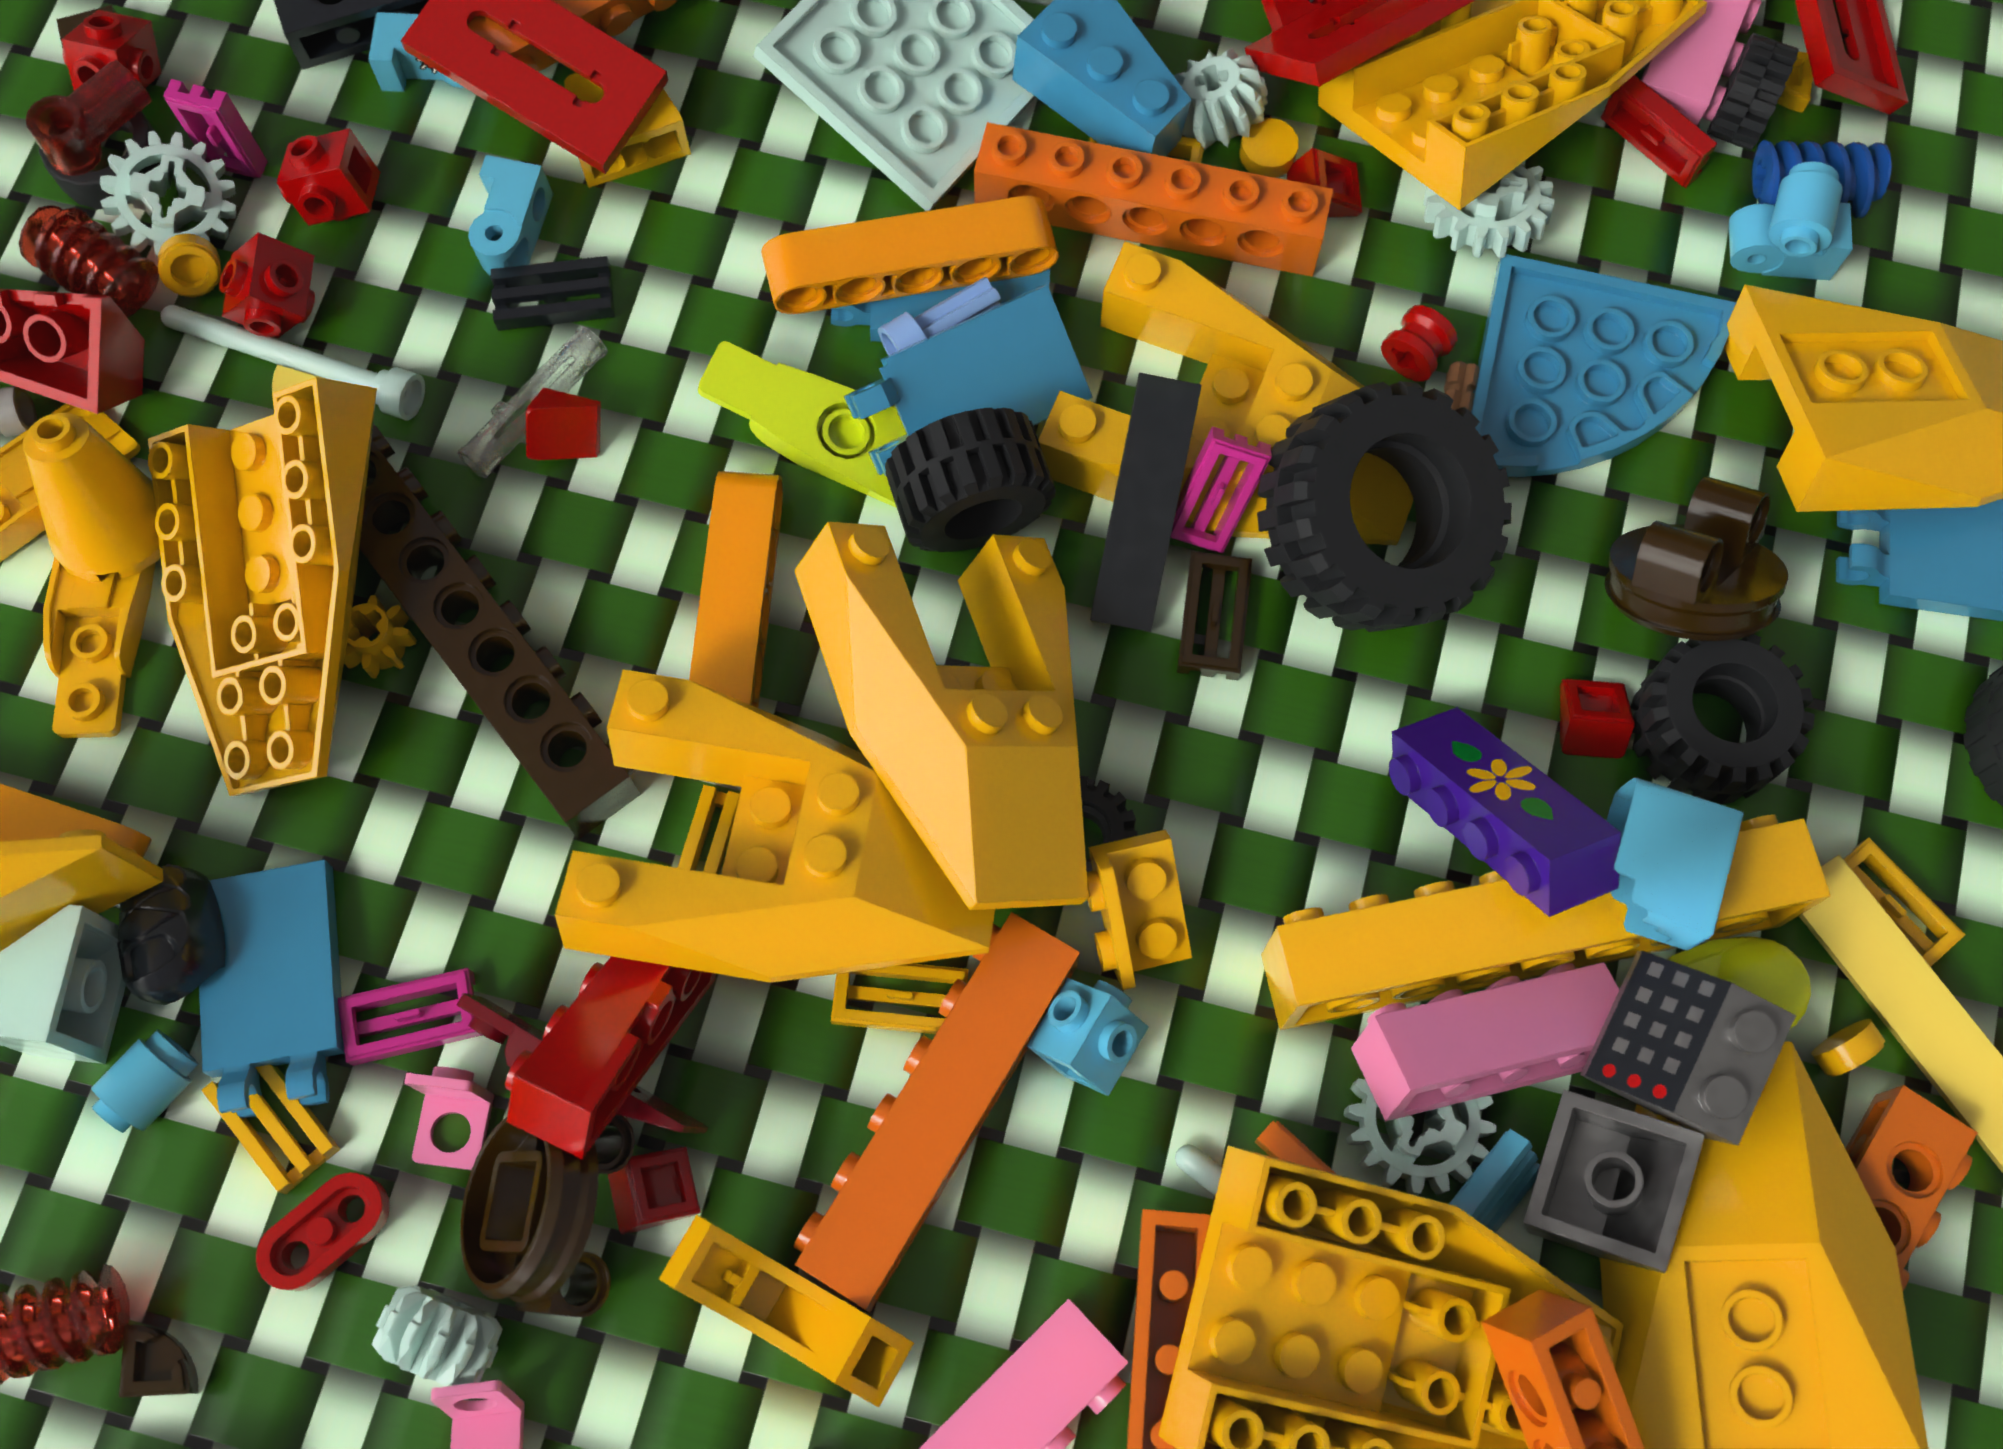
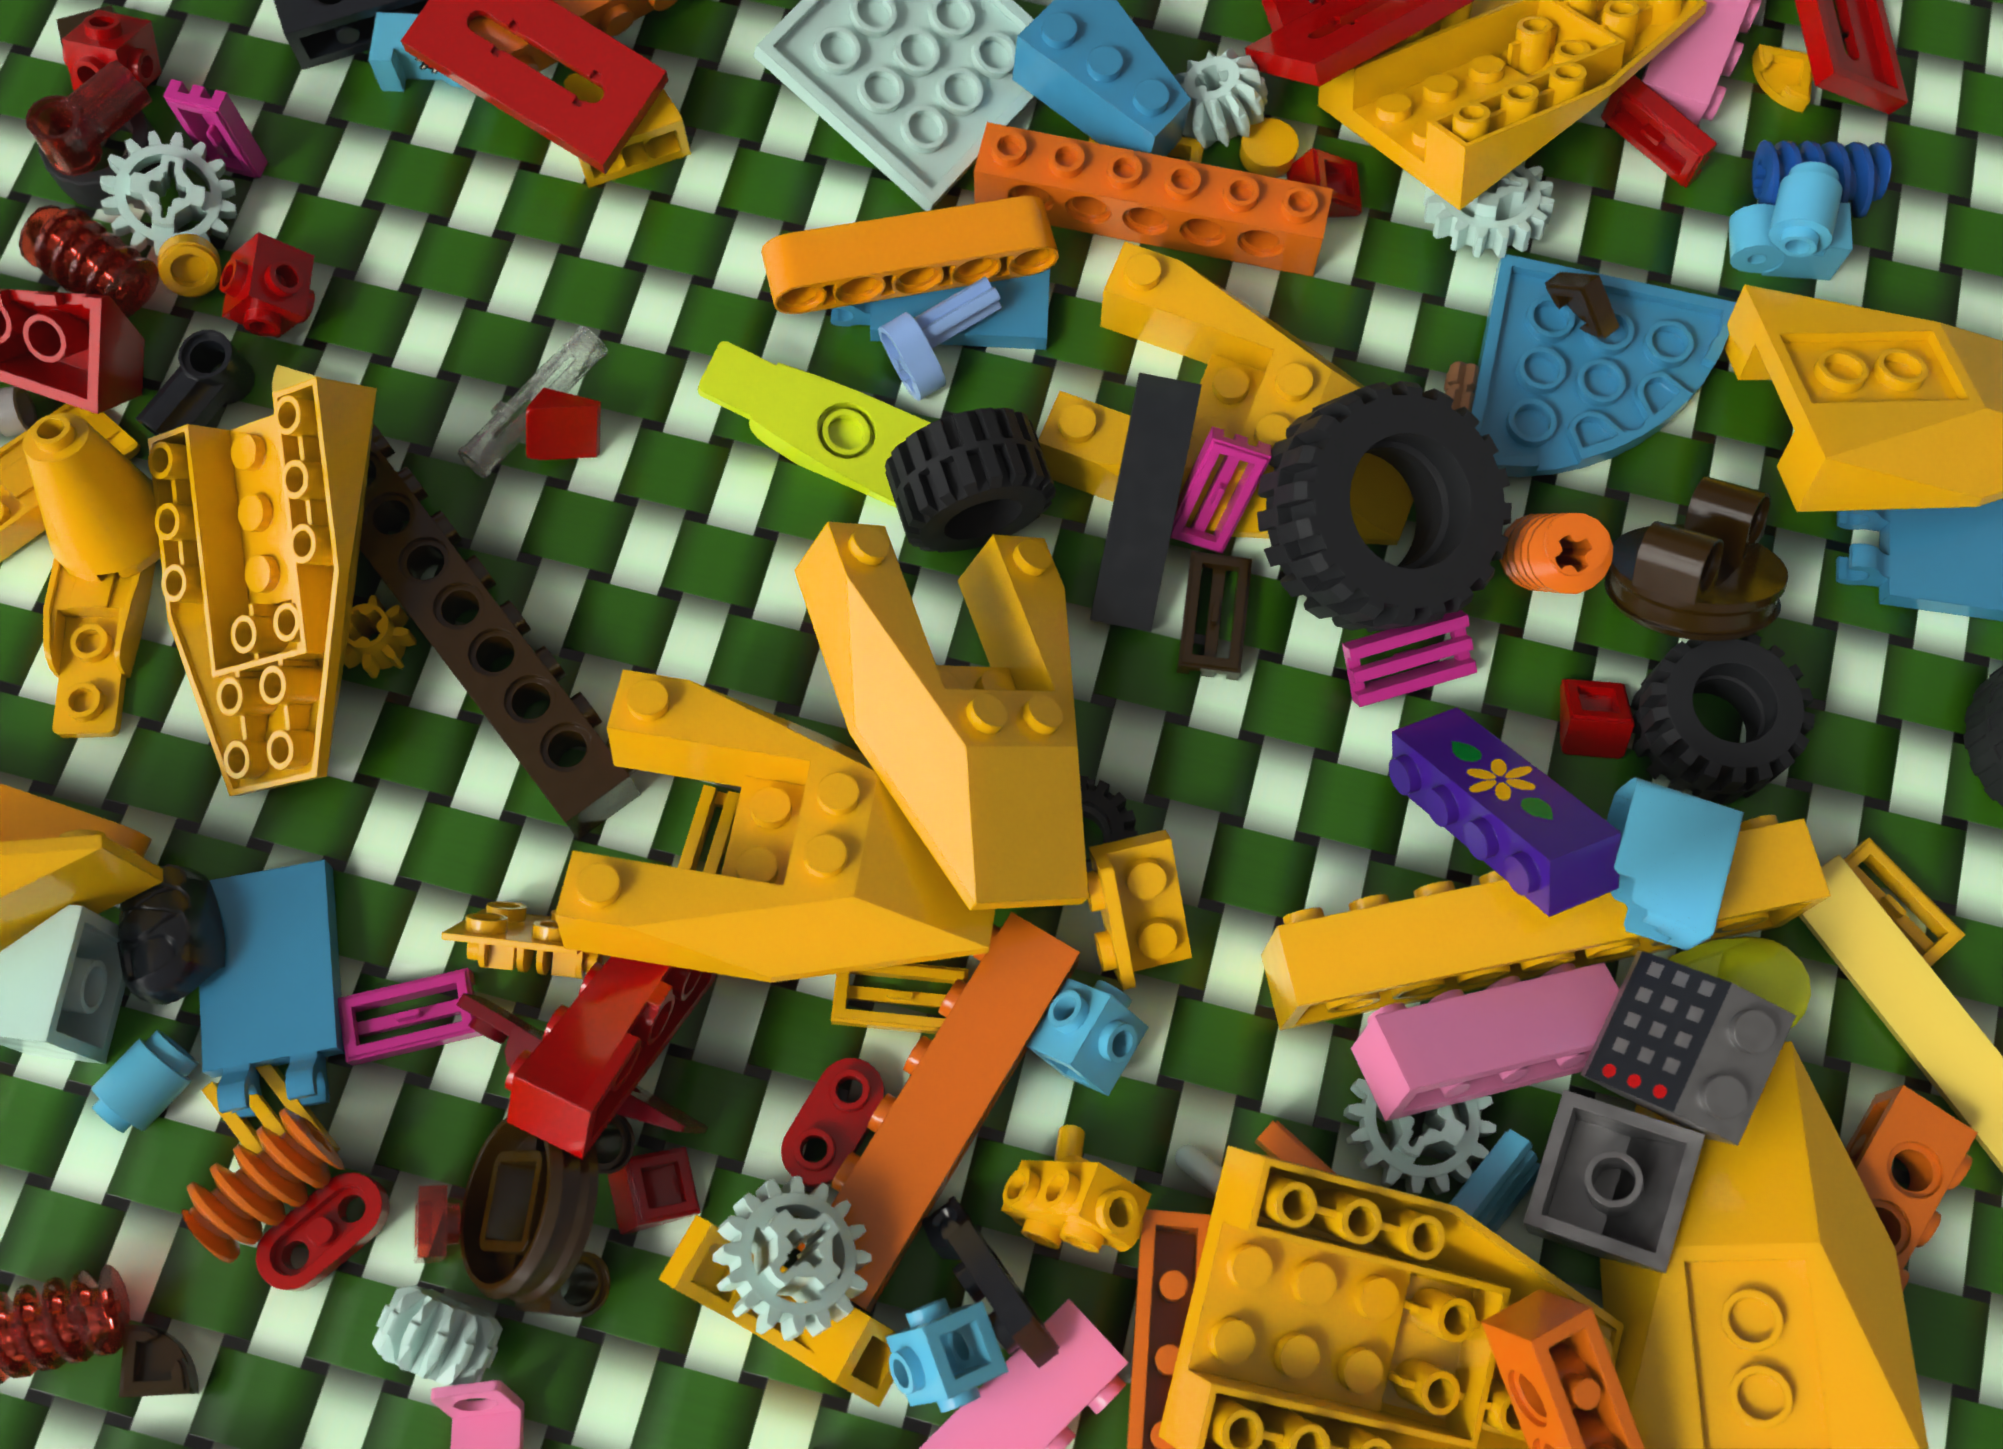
(193, 390): none -> black piece
(260, 1186): none -> orange piece
(328, 177): red brick -> none
(398, 390): light aqua piece -> none
(435, 1224): none -> clear red plate
(448, 1093): bright pink bracket -> none
(508, 936): none -> yellow hinge
(512, 213): medium azure leg -> none
(552, 284): black tile -> none
(737, 584): light orange beam -> none
(821, 1274): none -> light aqua gear
(832, 1120): none -> red plate
(945, 1354): none -> medium azure brick
(984, 1275): none -> black hinge
(998, 359): dark azure tile -> none
(1074, 1199): none -> yellow brick
(1415, 679): none -> dark pink tile
(1419, 343): red wheel -> none
(1557, 552): none -> orange piece
(1587, 299): none -> dark brown tile
(1753, 91): black tyre -> none
(1849, 1048): yellow tile -> none

